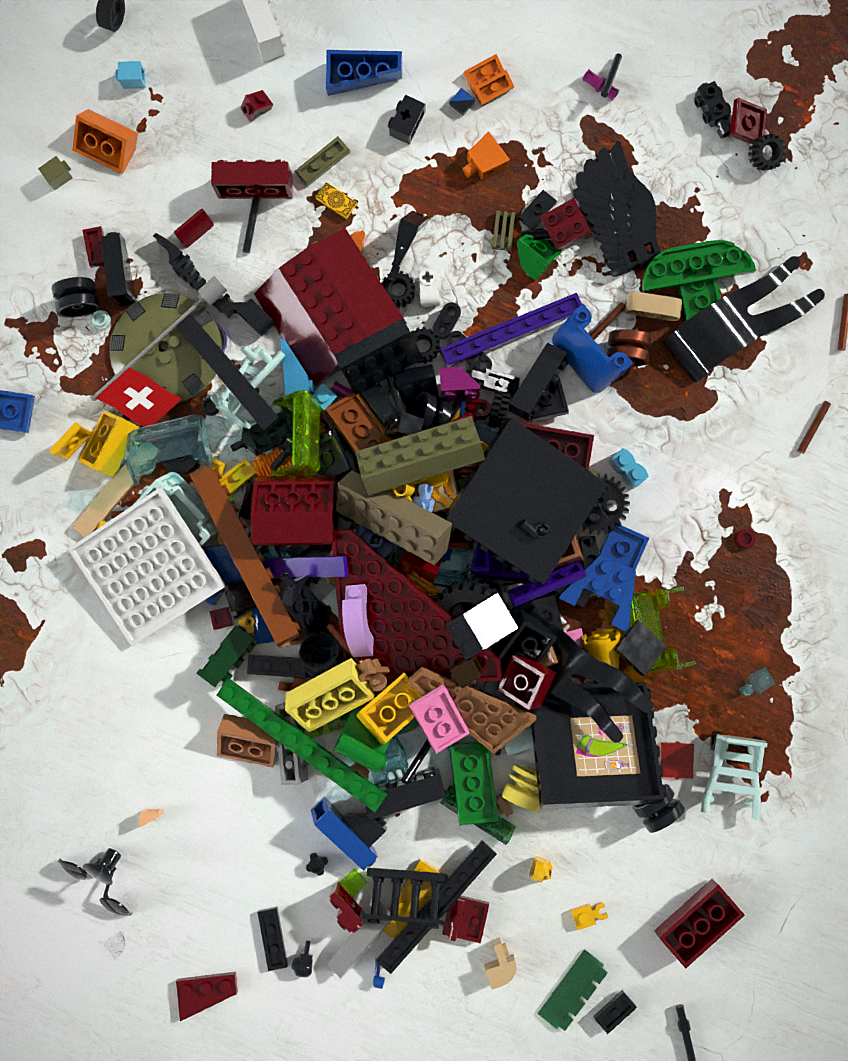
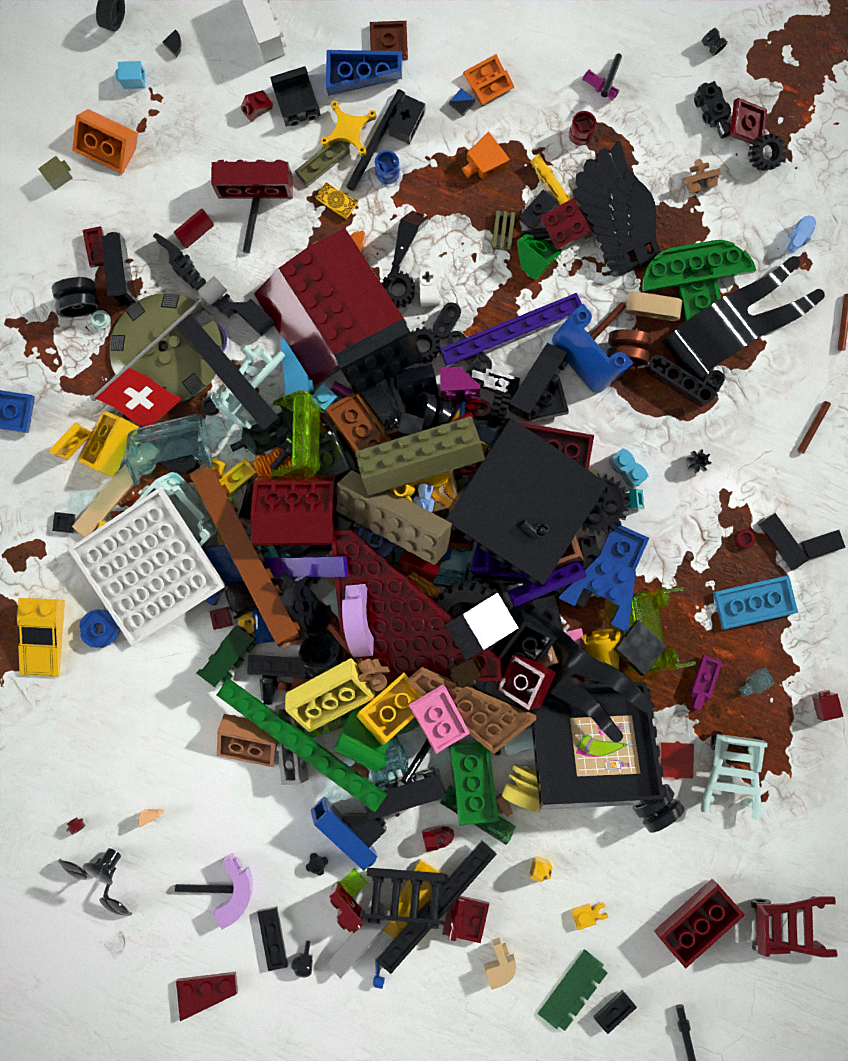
(40, 636): none -> yellow slope
(63, 522): none -> black tile
(75, 825): none -> dark red plate
(88, 629): none -> blue plate
(173, 43): none -> black tile
(194, 888): none -> black bar
(242, 880): none -> lavender arch
(268, 687): none -> black cone
(295, 96): none -> black panel
(348, 128): none -> yellow piece
(375, 140): none -> black piece
(387, 167): none -> blue wheel
(389, 36): none -> copper tile
(437, 837): none -> dark red rock
(549, 179): none -> yellow pin
(582, 128): none -> dark red wheel
(636, 499): none -> teal tile
(682, 376): none -> black beam
(692, 461): none -> black gear
(704, 681): none -> magenta hinge
(709, 177): none -> medium nougat hips
(714, 42): none -> black wheel
(755, 602): none -> dark azure tile
(767, 946): none -> dark red hand
(783, 541): none -> black tile
(801, 233): none -> light blue arm
(823, 544): none -> black tile
(827, 705): none -> dark red brick

